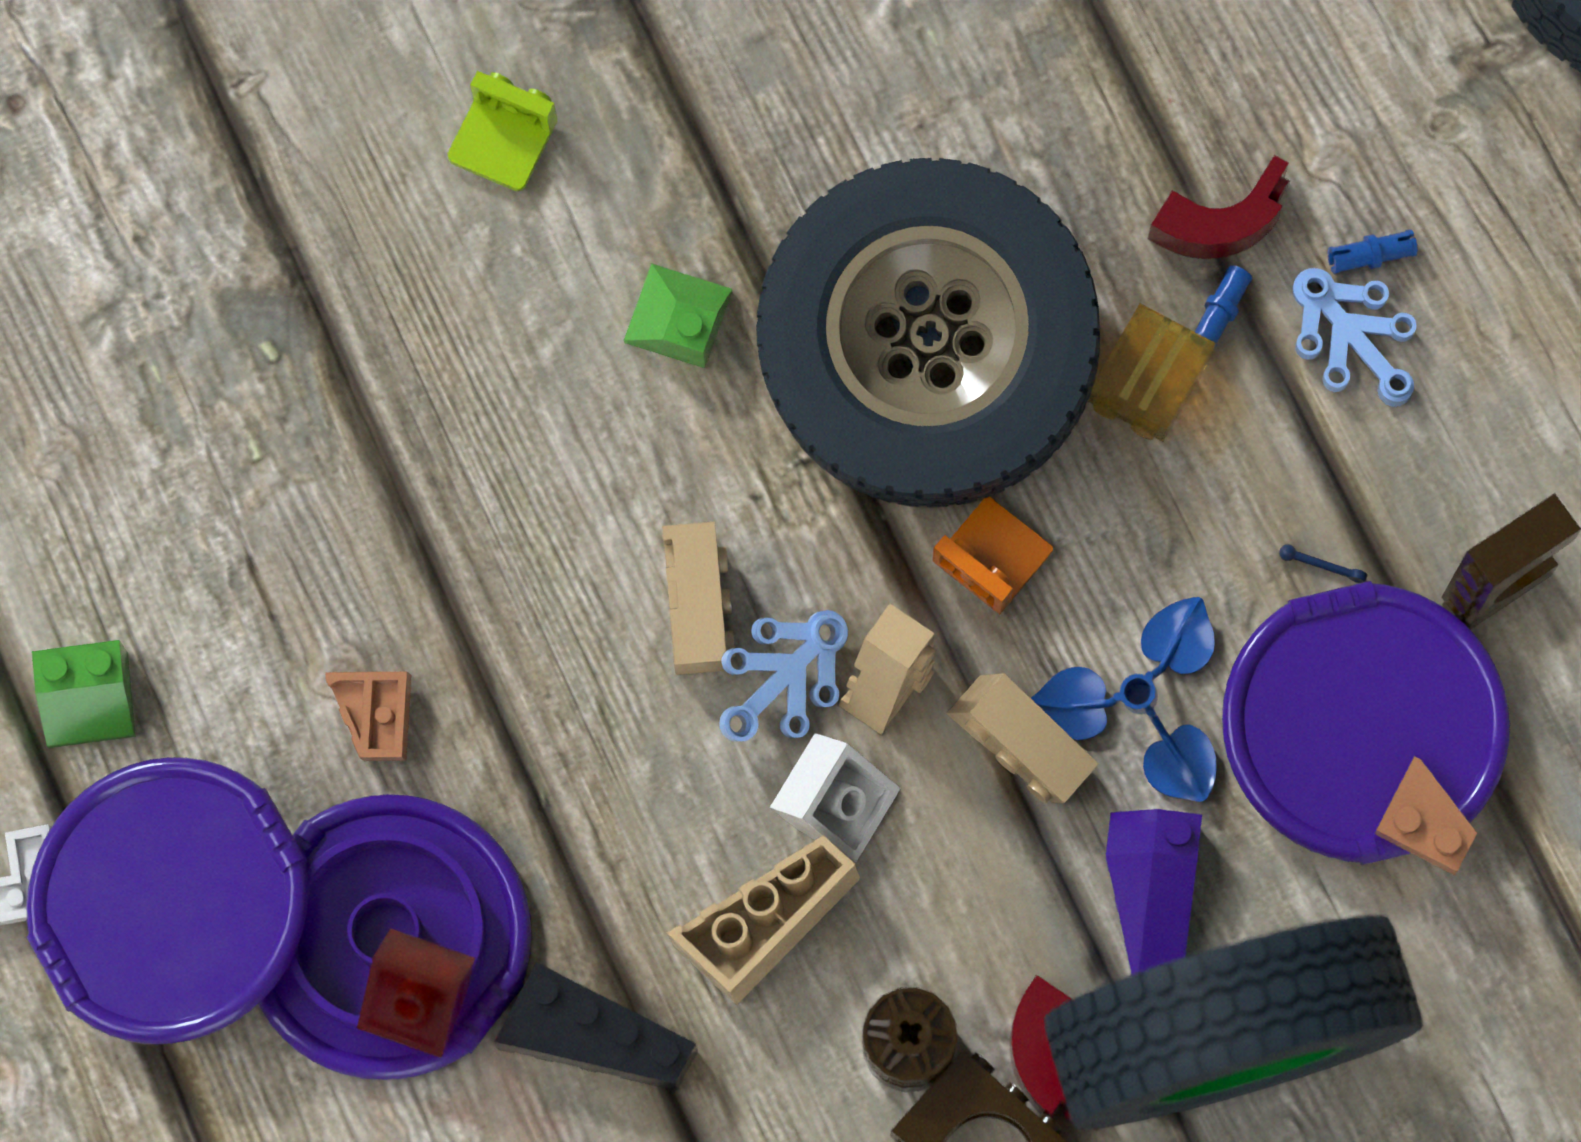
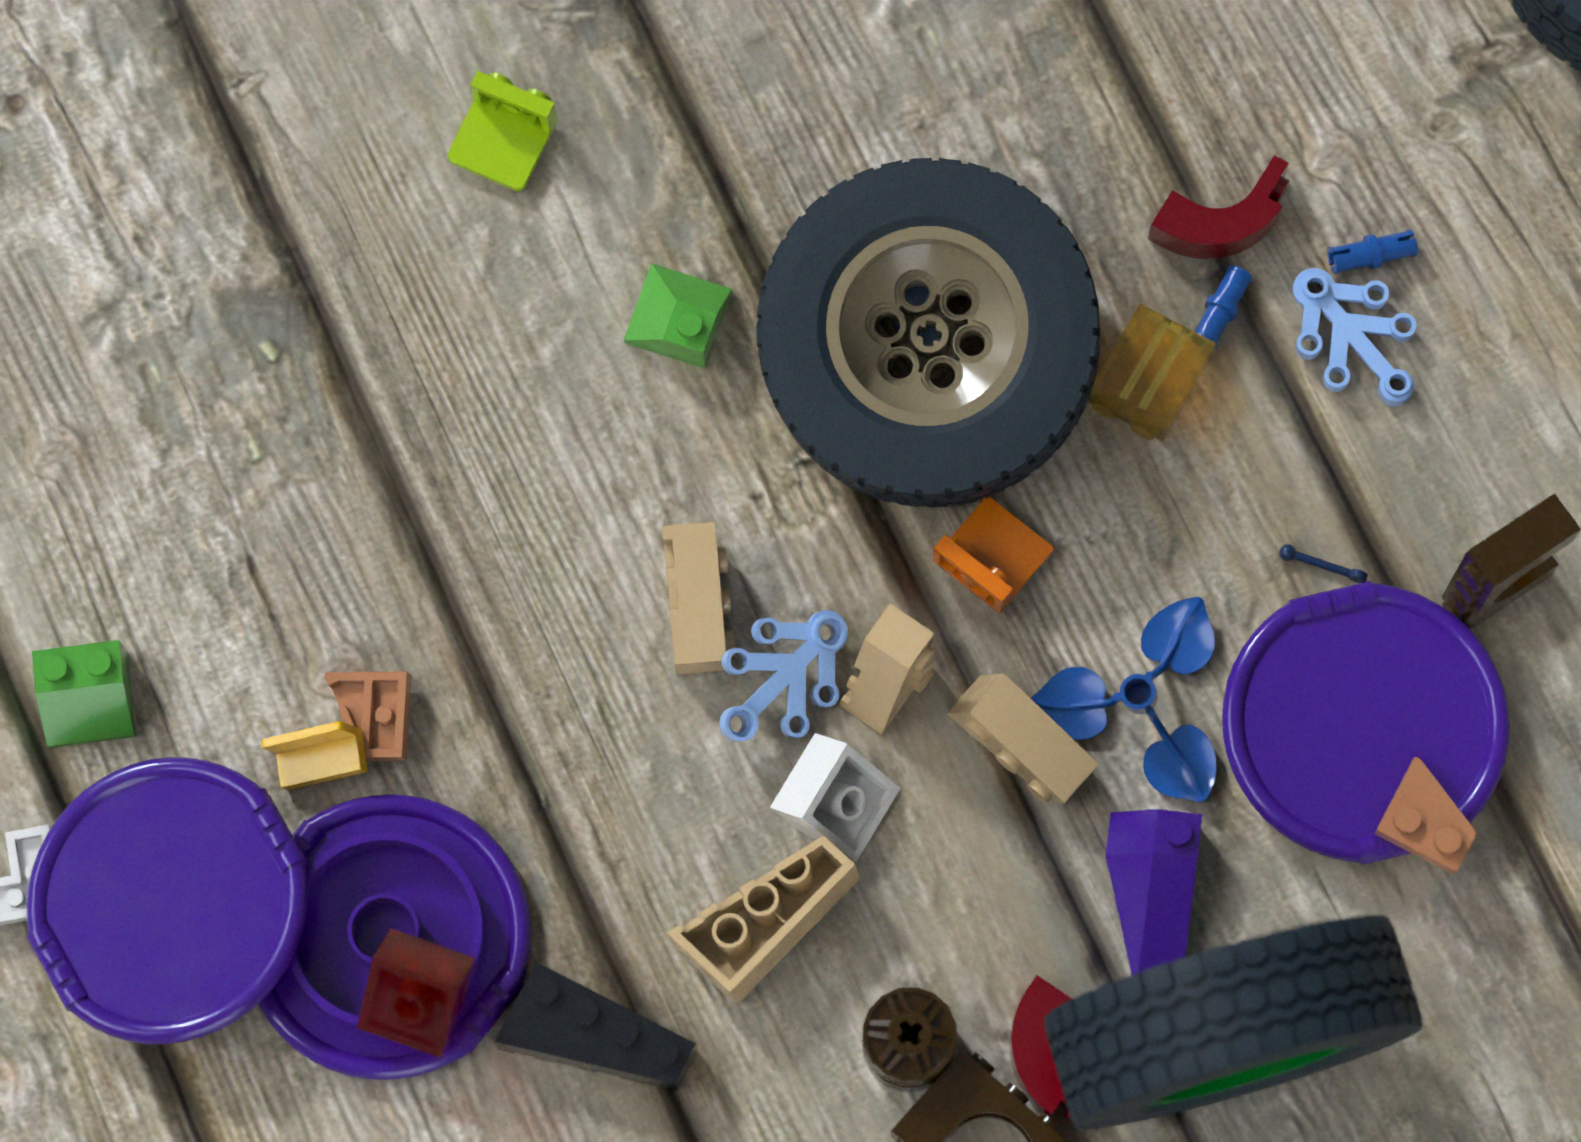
(318, 754): none -> yellow panel

